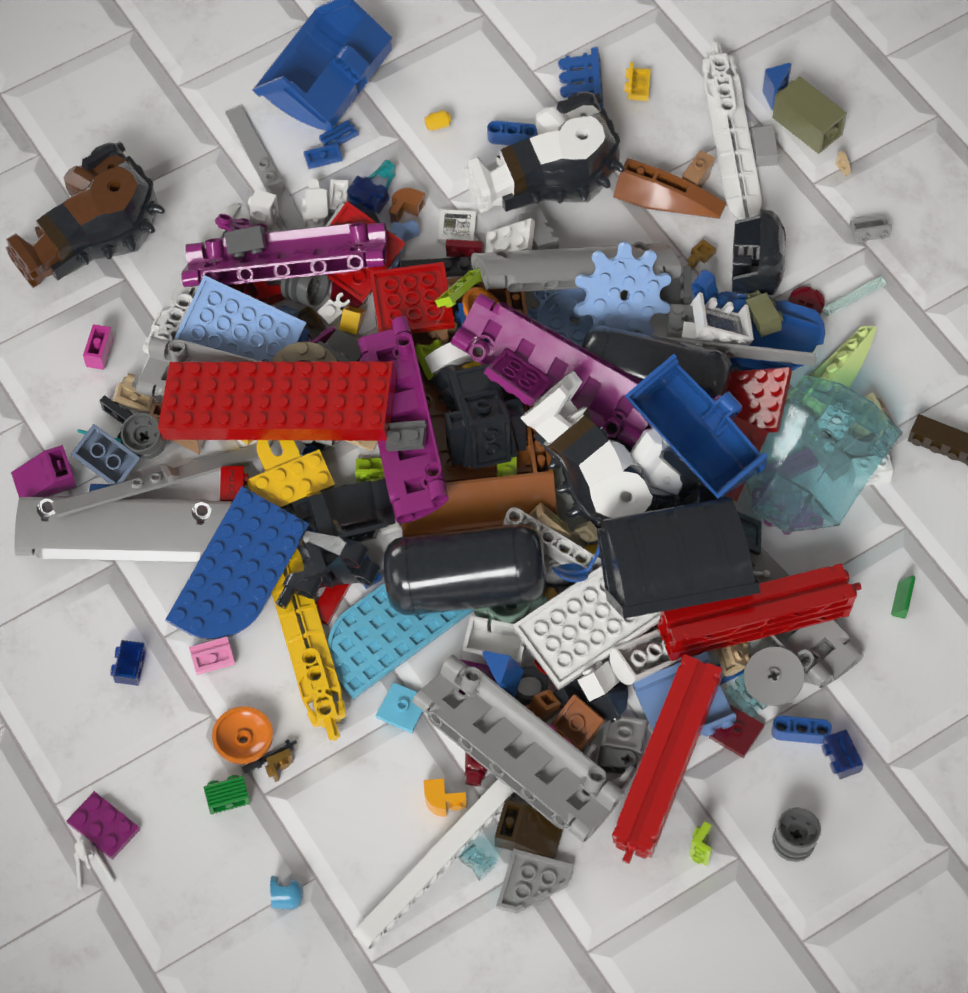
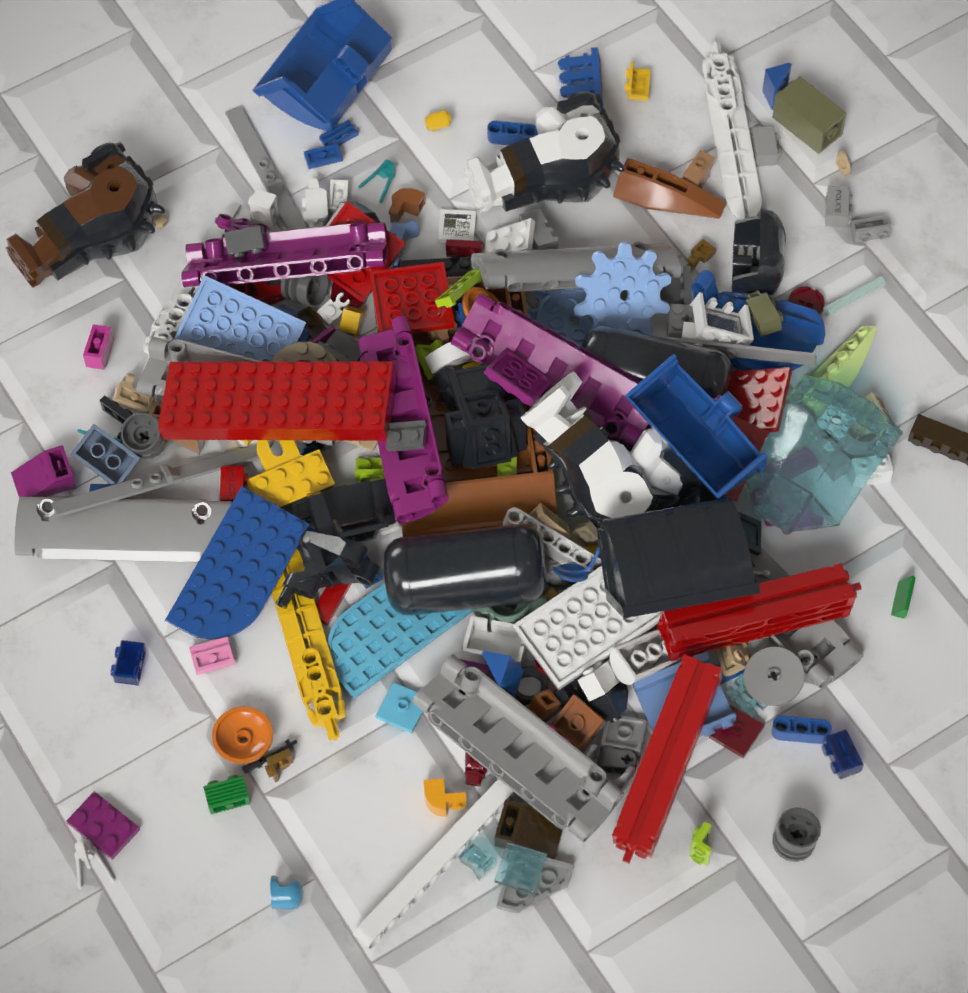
(160, 221): none -> tan hinge
(368, 194): clear blue brick -> none
(520, 868): none -> clear light blue plate
(837, 206): none -> light grey brick

